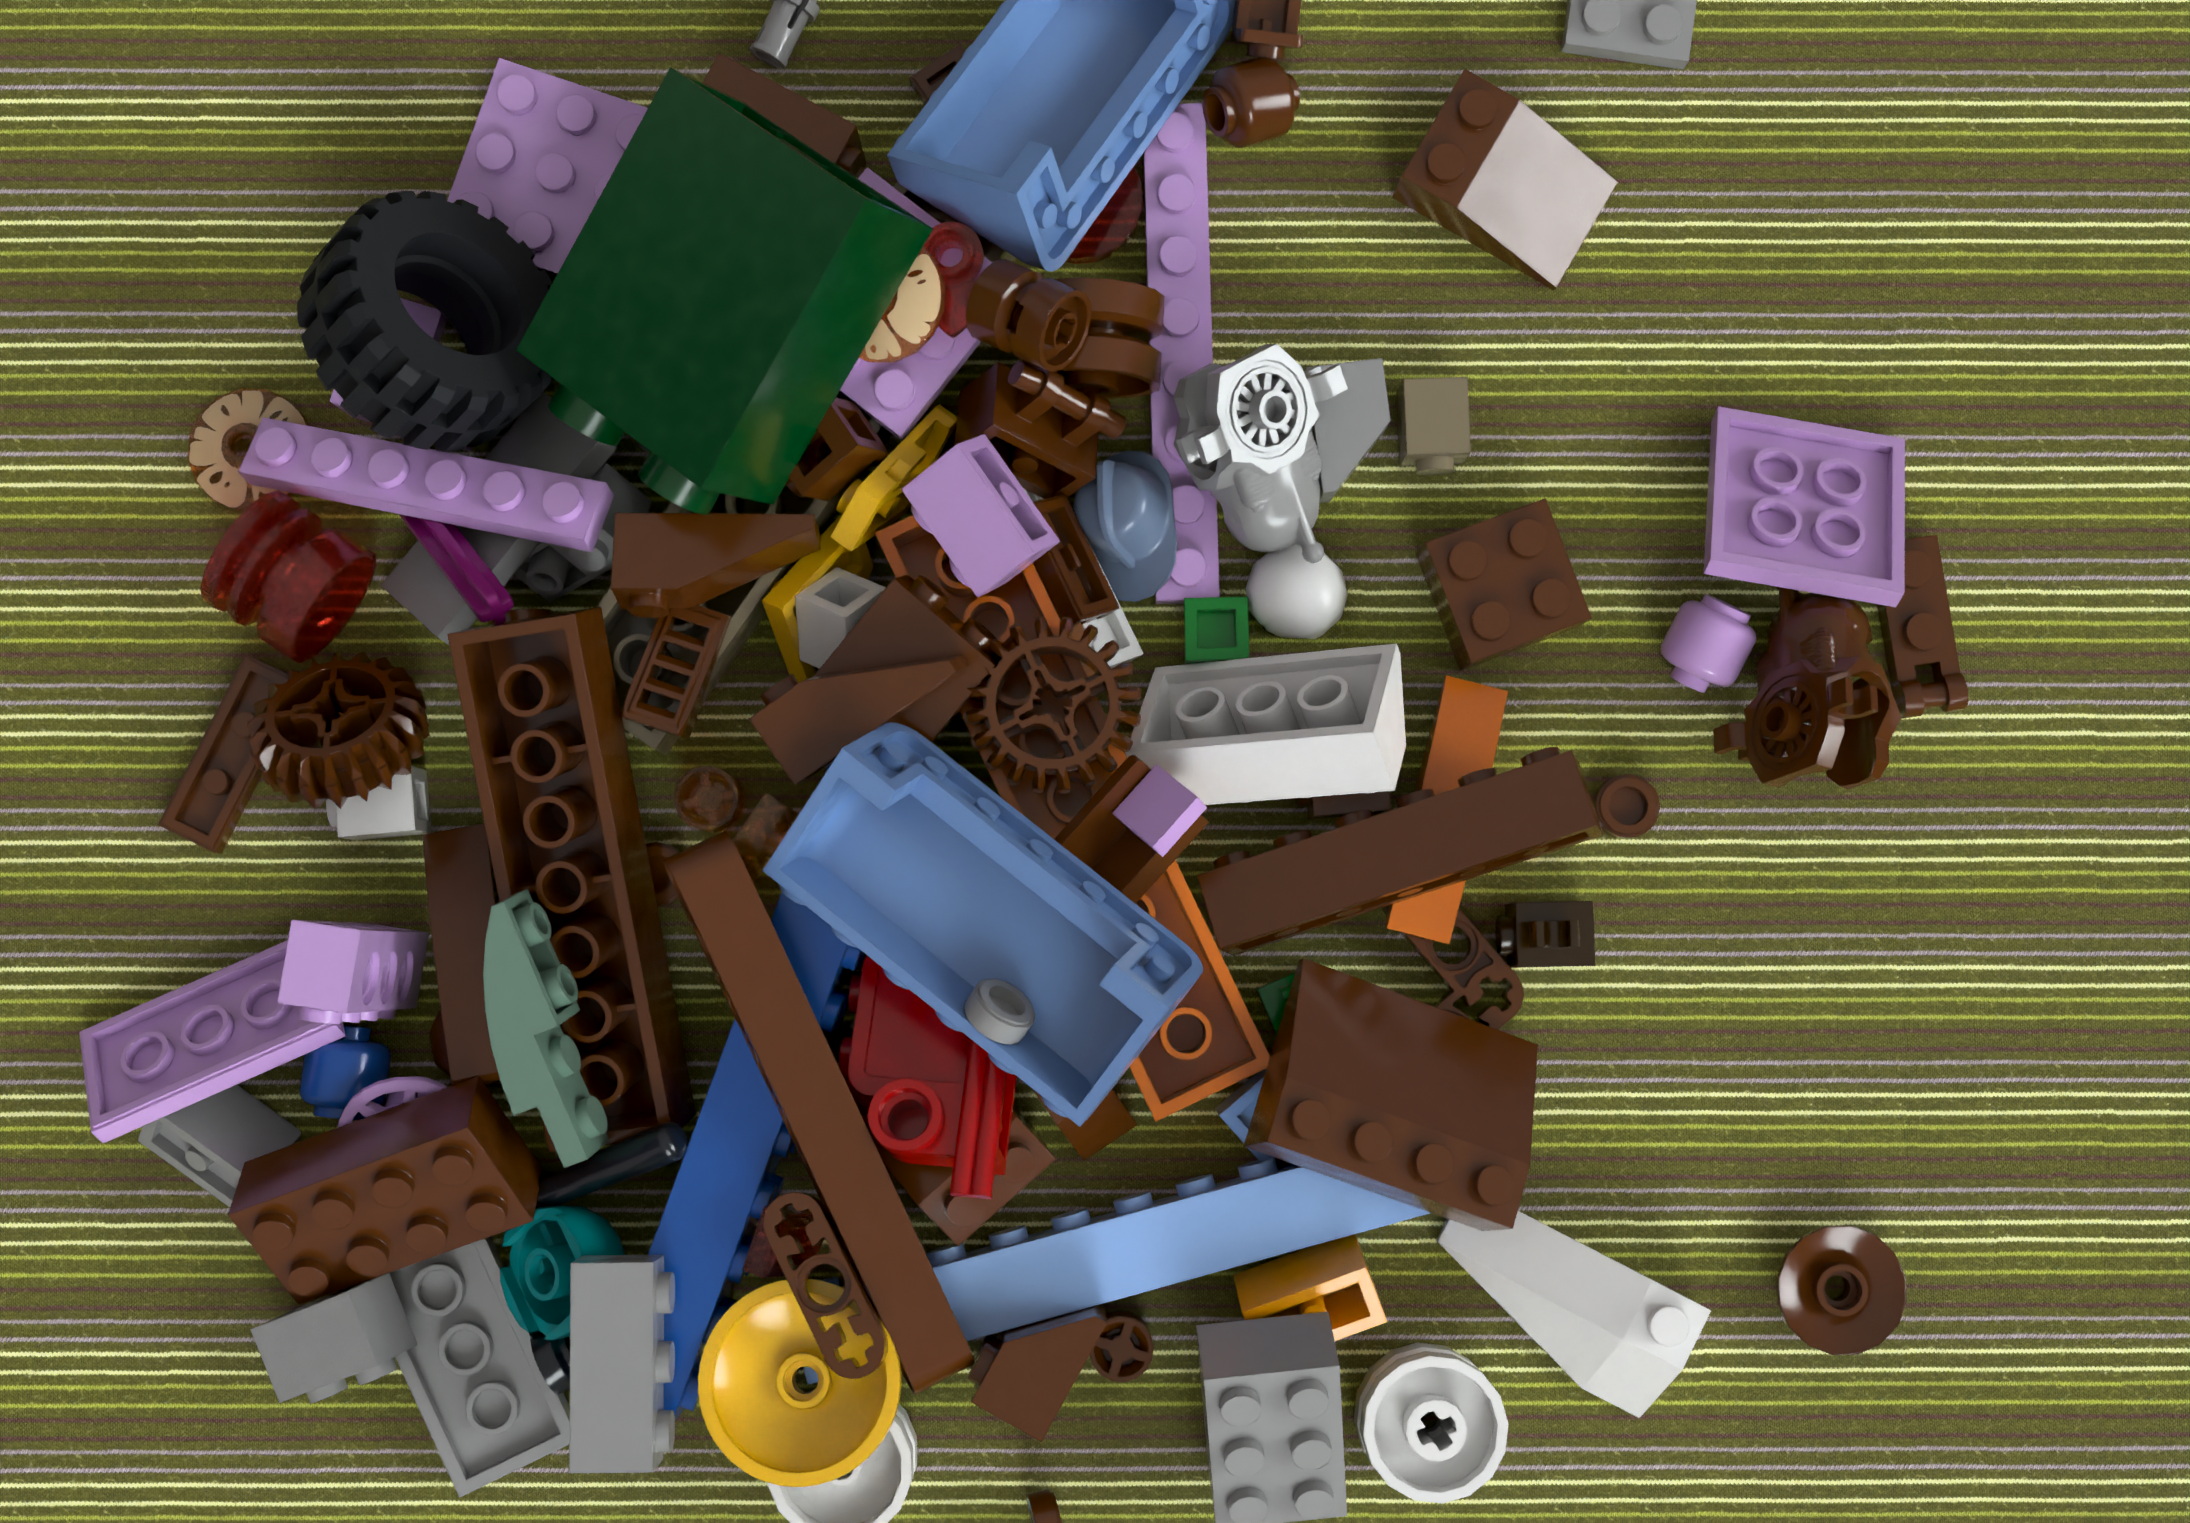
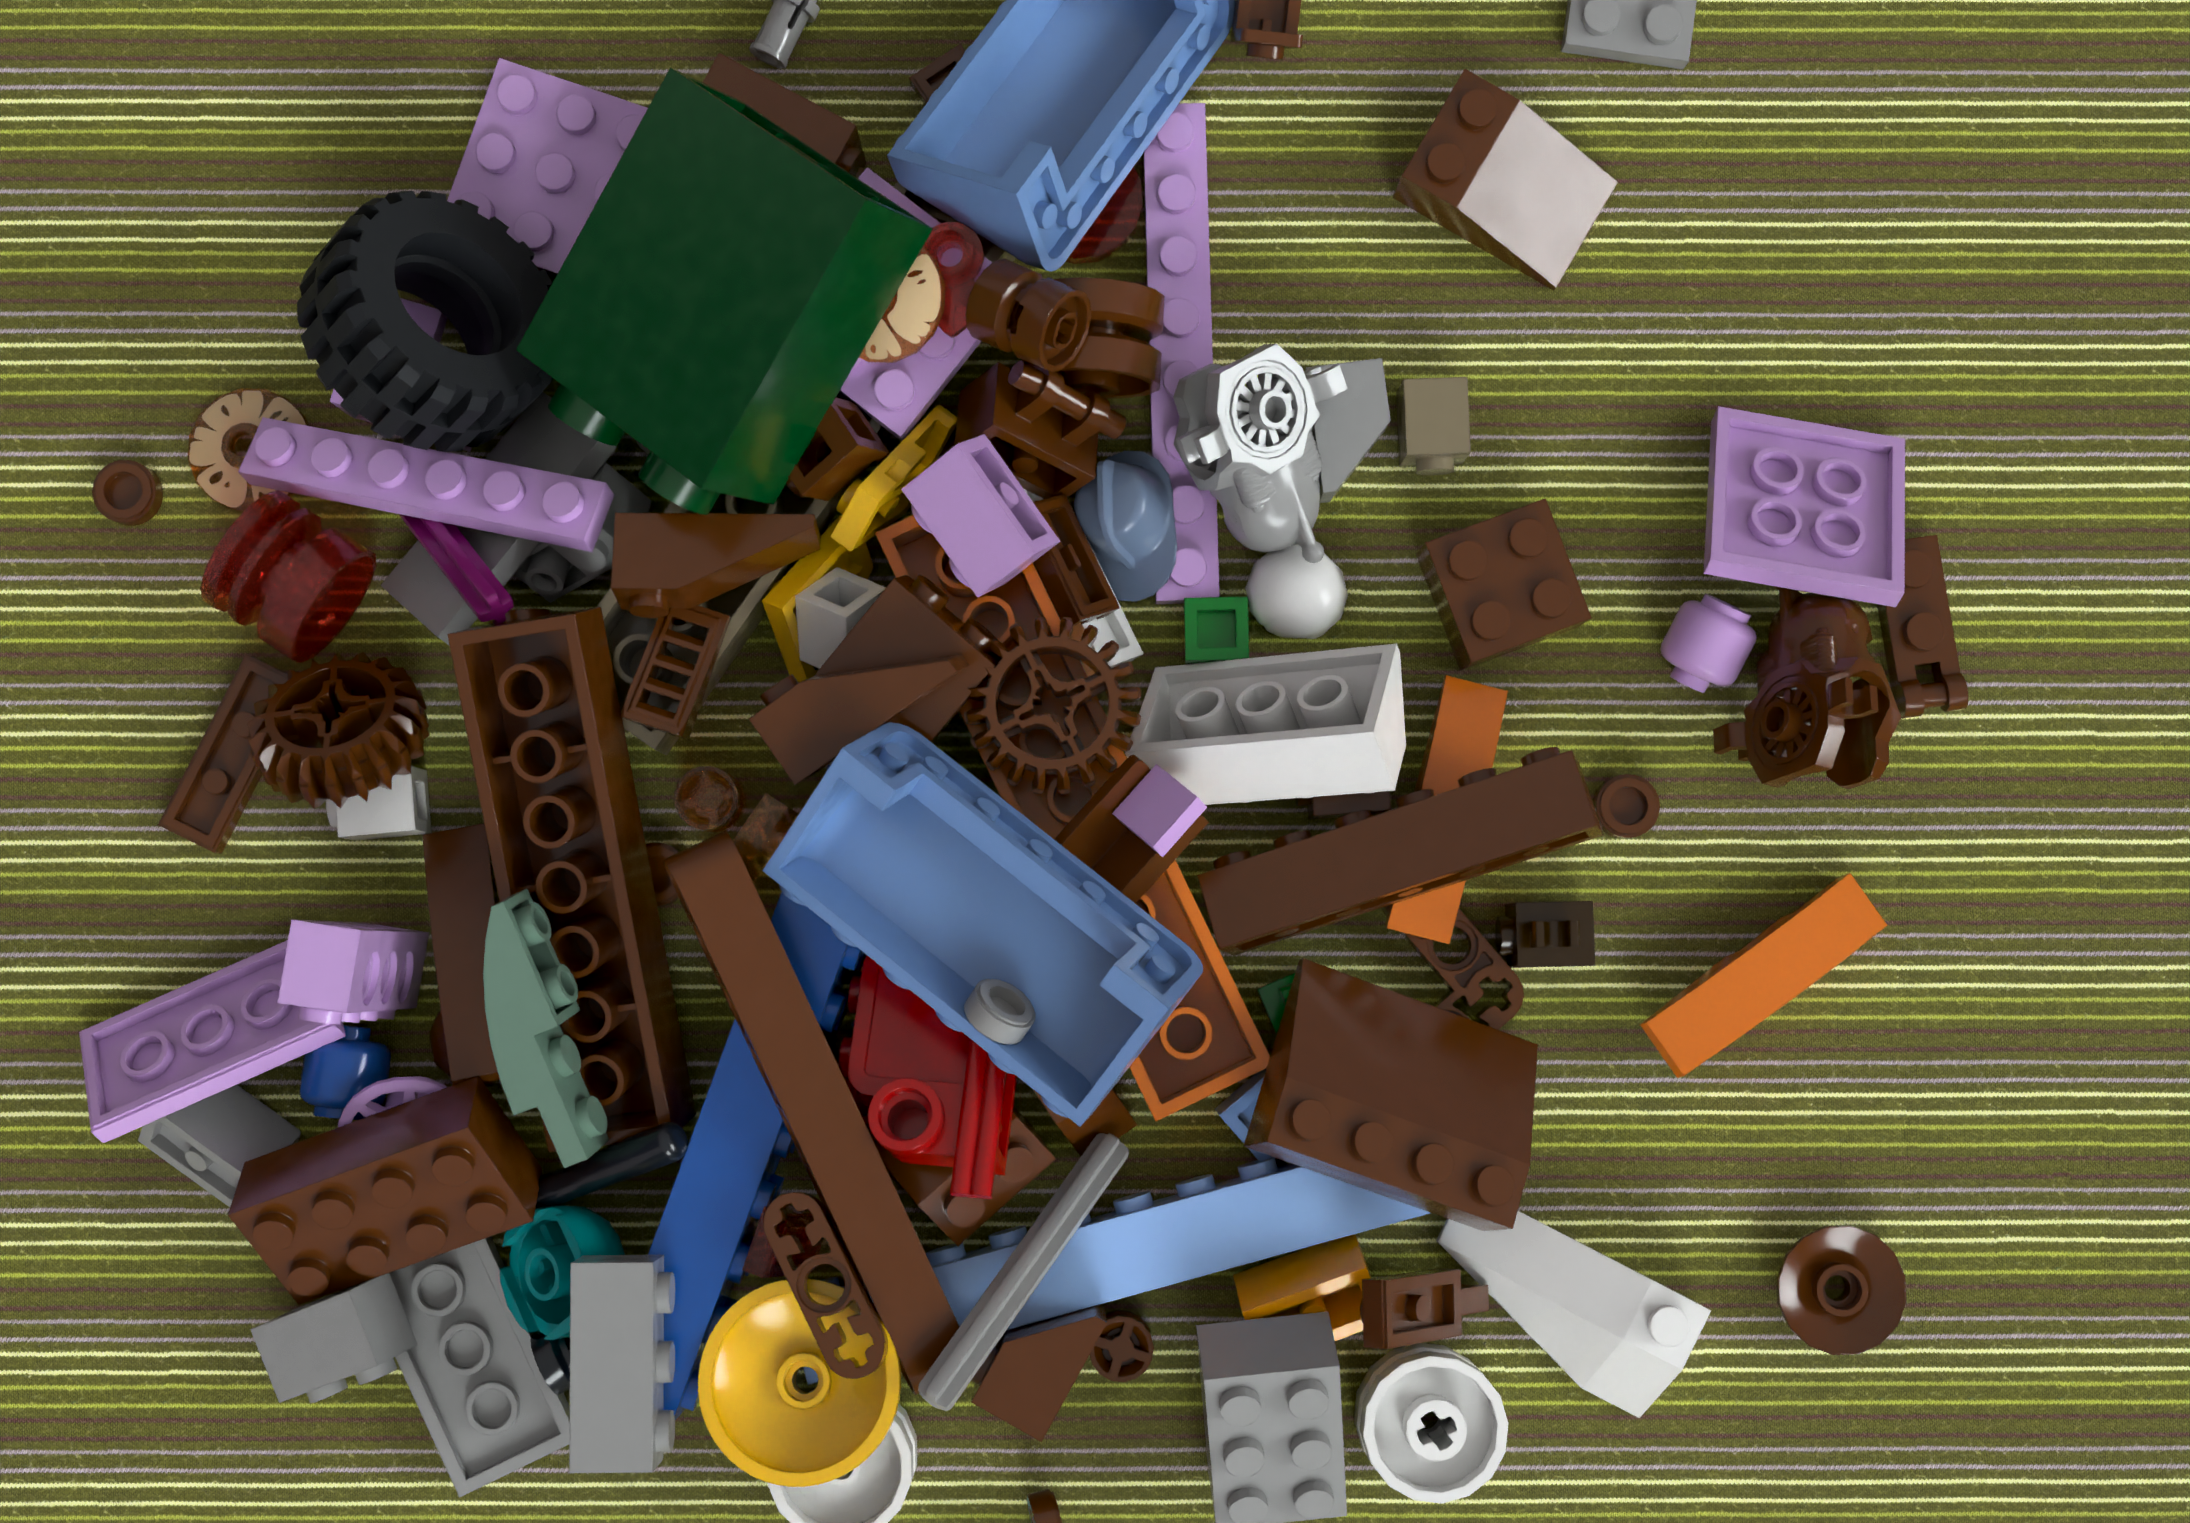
(127, 492): none -> reddish brown tile
(1022, 1272): none -> light grey axle
(1251, 102): reddish brown head -> none
(1417, 1307): none -> reddish brown hinge
(1763, 975): none -> orange slope

